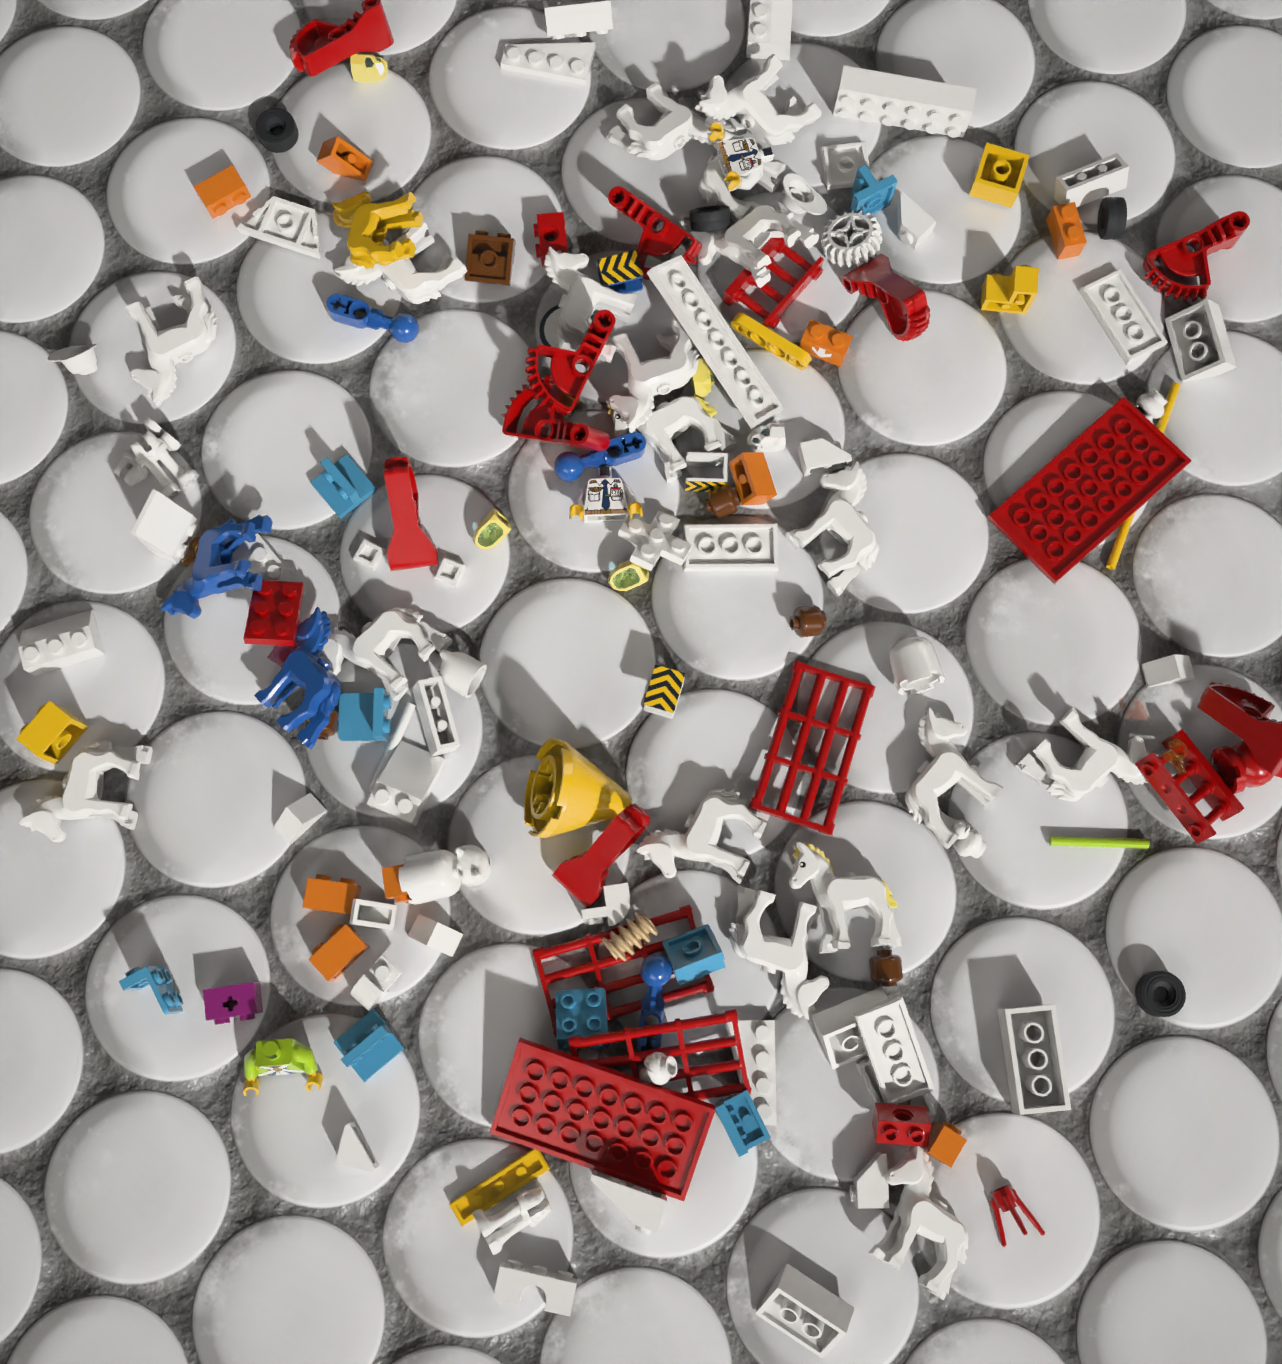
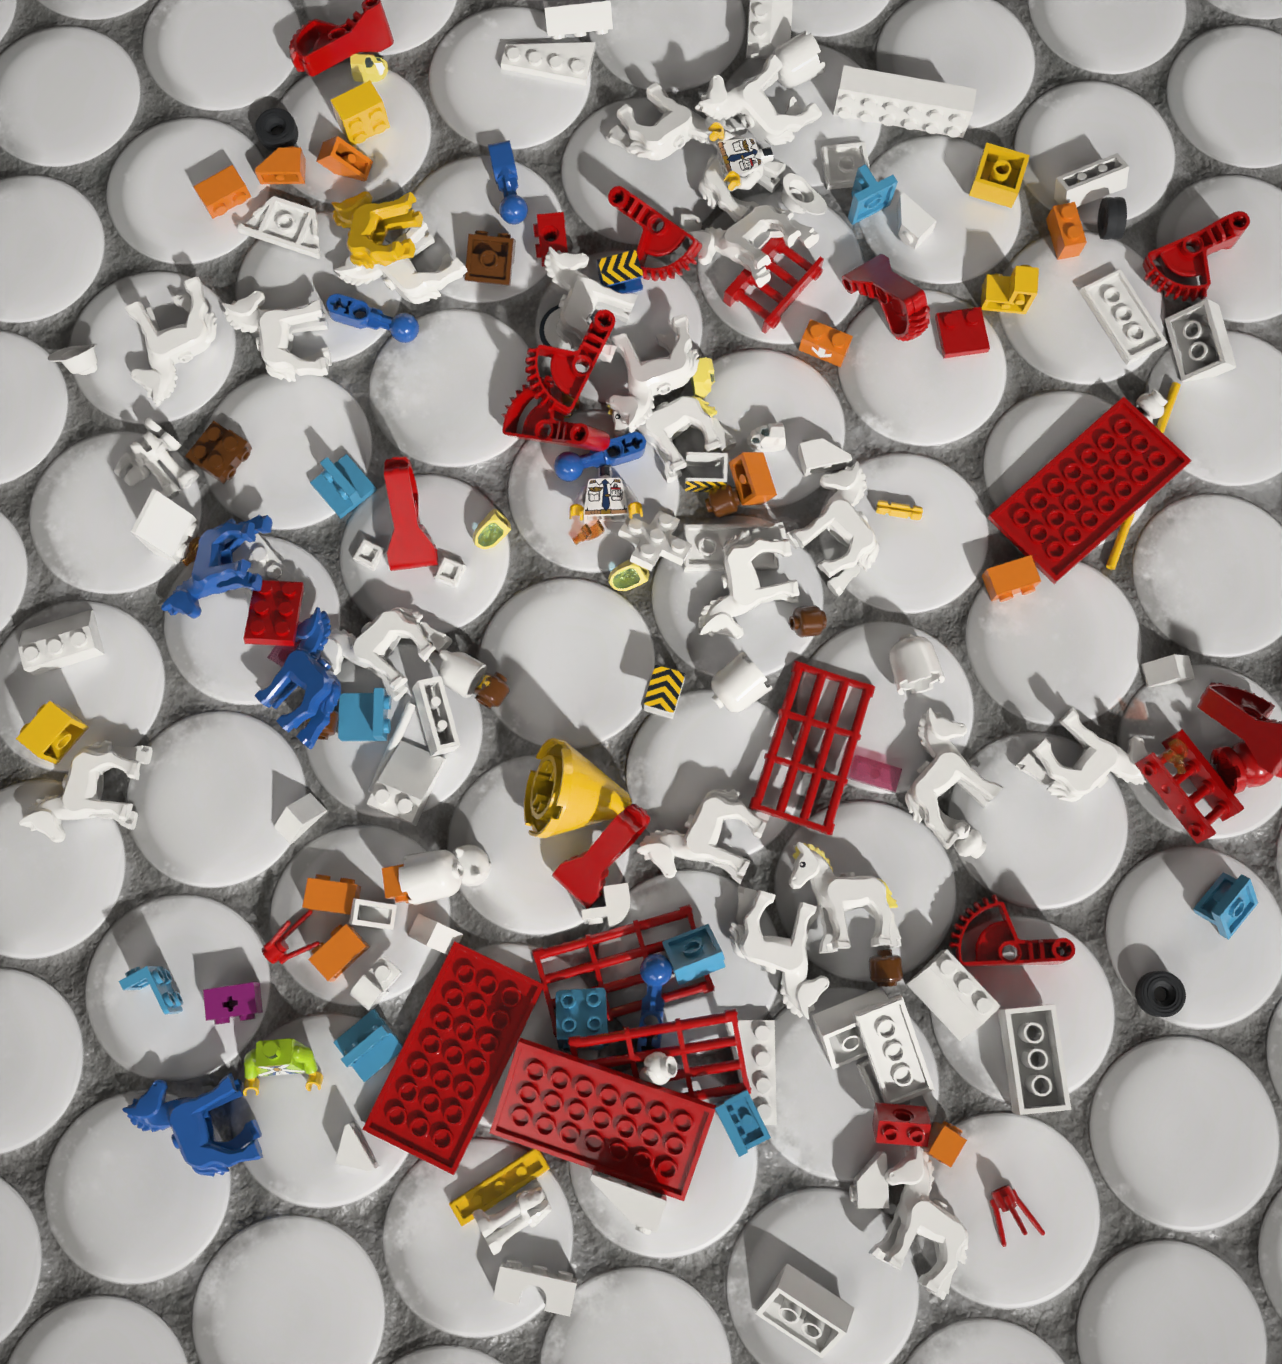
(194, 1127): none -> blue animal
(219, 452): none -> reddish brown plate
(277, 337): none -> white animal
(277, 948): none -> red plant
(283, 167): none -> orange slope
(360, 113): none -> yellow brick
(453, 1058): none -> red plate
(491, 690): none -> reddish brown head
(512, 208): none -> blue beam
(589, 533): none -> clear orange piece
(631, 936): tan piece -> none
(710, 218): black tyre -> none
(715, 341): white plate -> none
(738, 684): none -> white cylinder
(743, 582): none -> white animal
(771, 341): yellow beam -> none
(799, 60): none -> white cylinder
(851, 238): white gear -> none
(875, 773): none -> clear pink plate
(899, 510): none -> yellow axle
(953, 995): none -> white slope
(962, 332): none -> red plate
(1002, 934): none -> red arm
(1011, 578): none -> orange brick
(1099, 842): lime bar -> none
(1227, 903): none -> dark azure bracket

